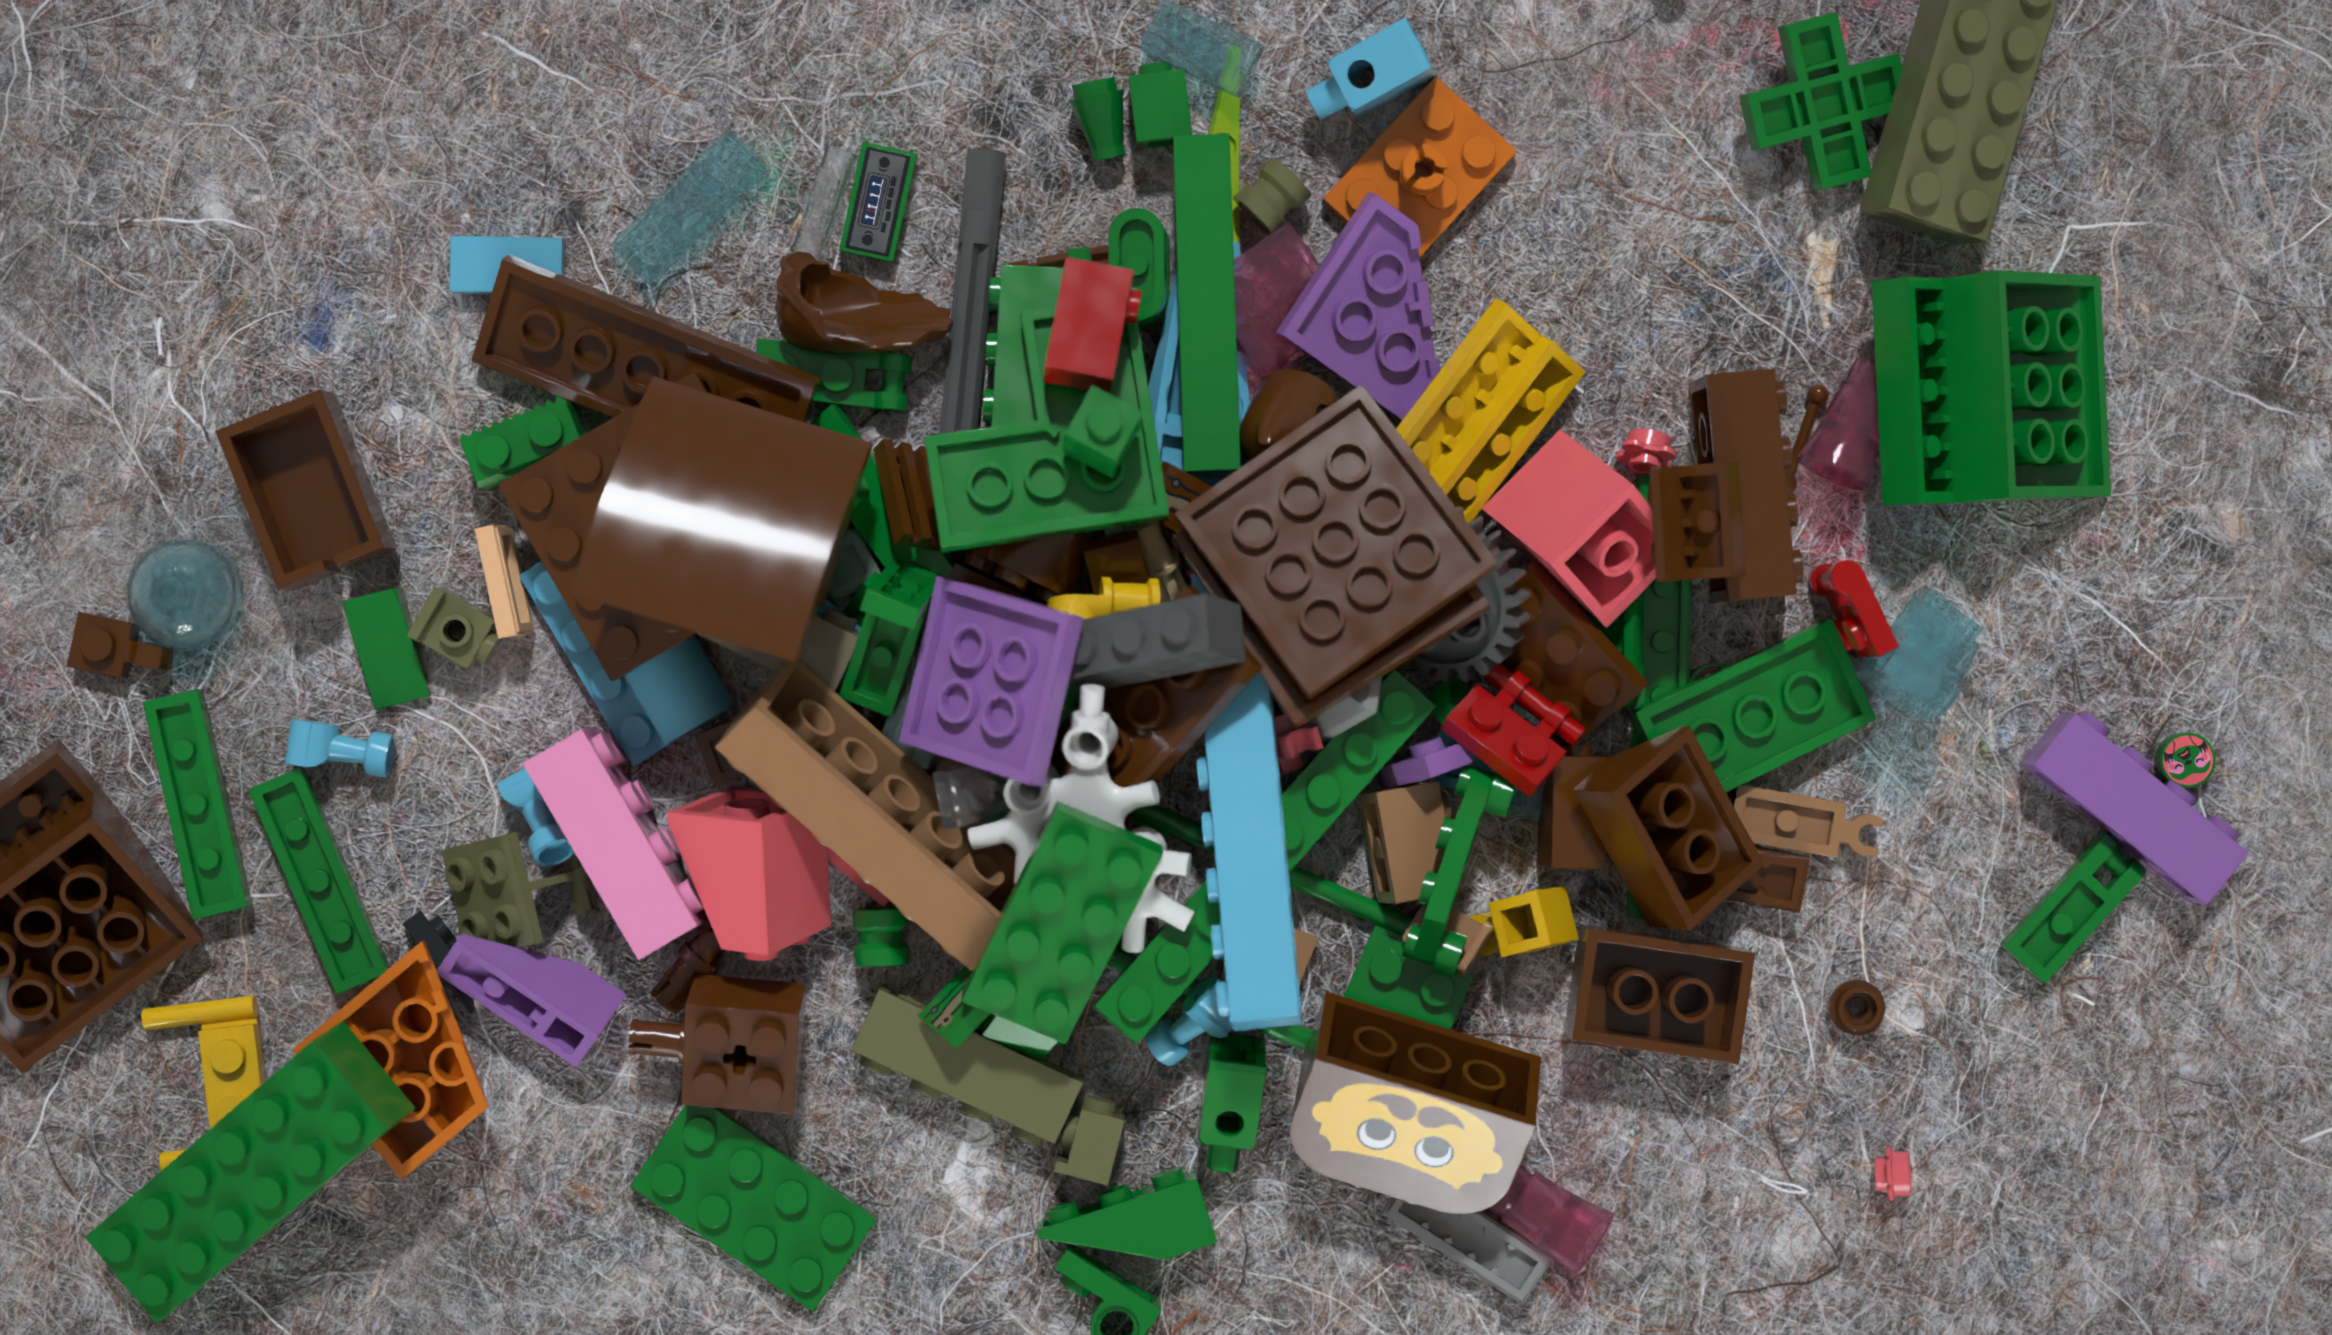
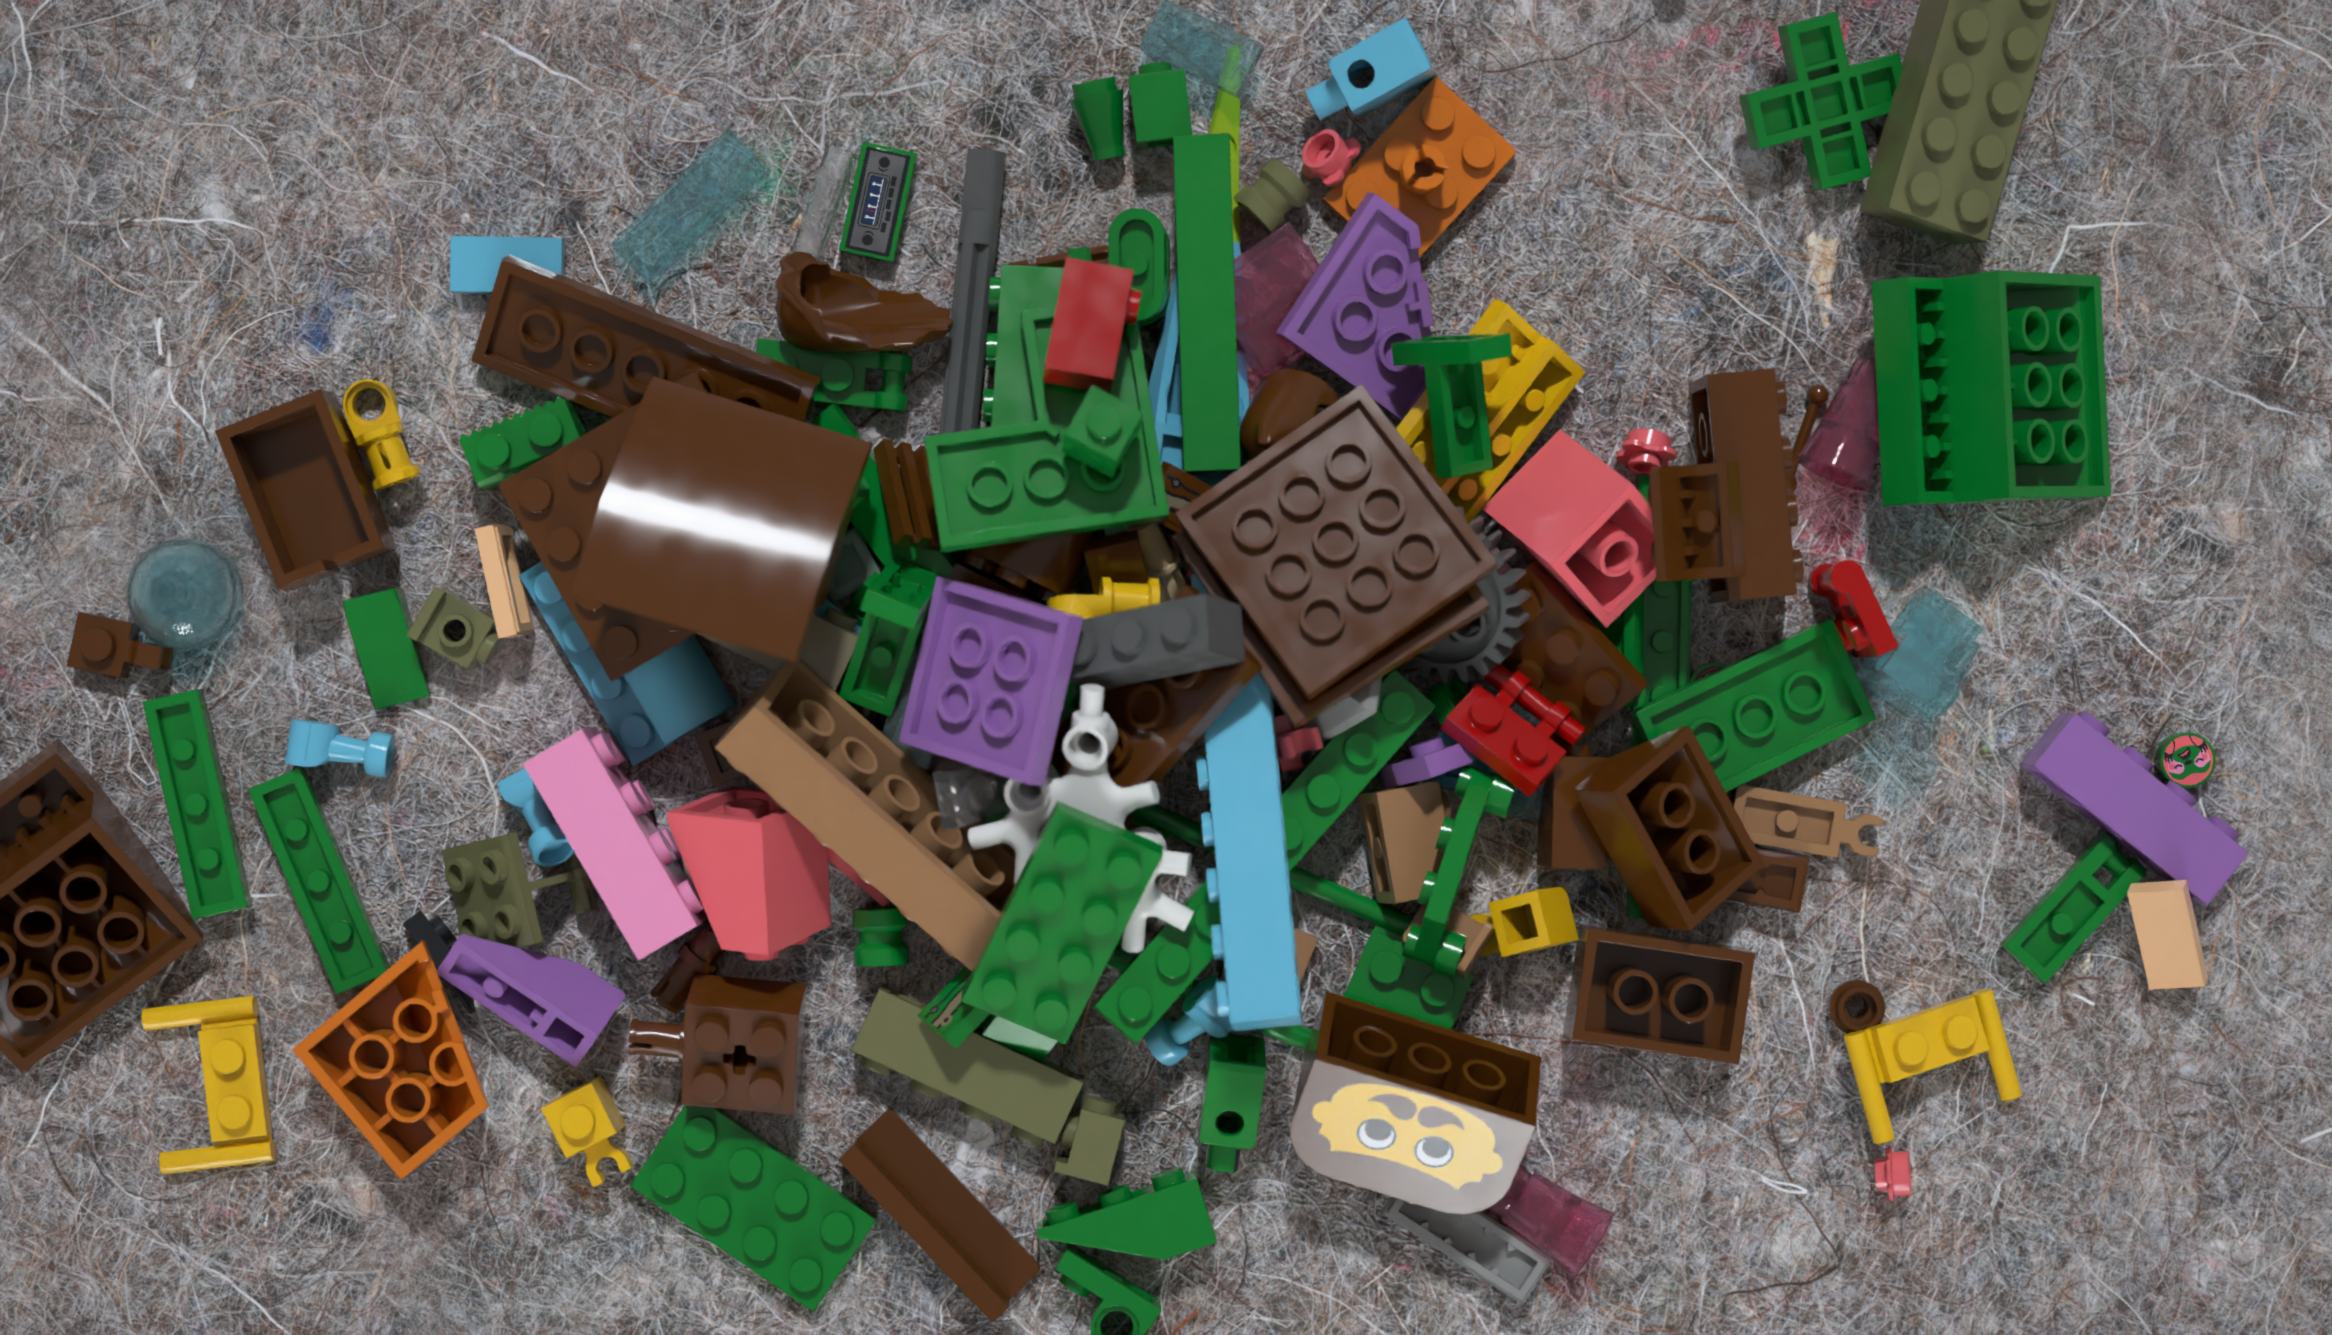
(250, 1171): green brick -> none
(380, 436): none -> yellow connector
(585, 1122): none -> yellow brick
(940, 1213): none -> reddish brown panel
(1329, 156): none -> coral plate
(1456, 395): none -> green bracket
(1924, 1043): none -> yellow plate
(2167, 934): none -> light nougat tile

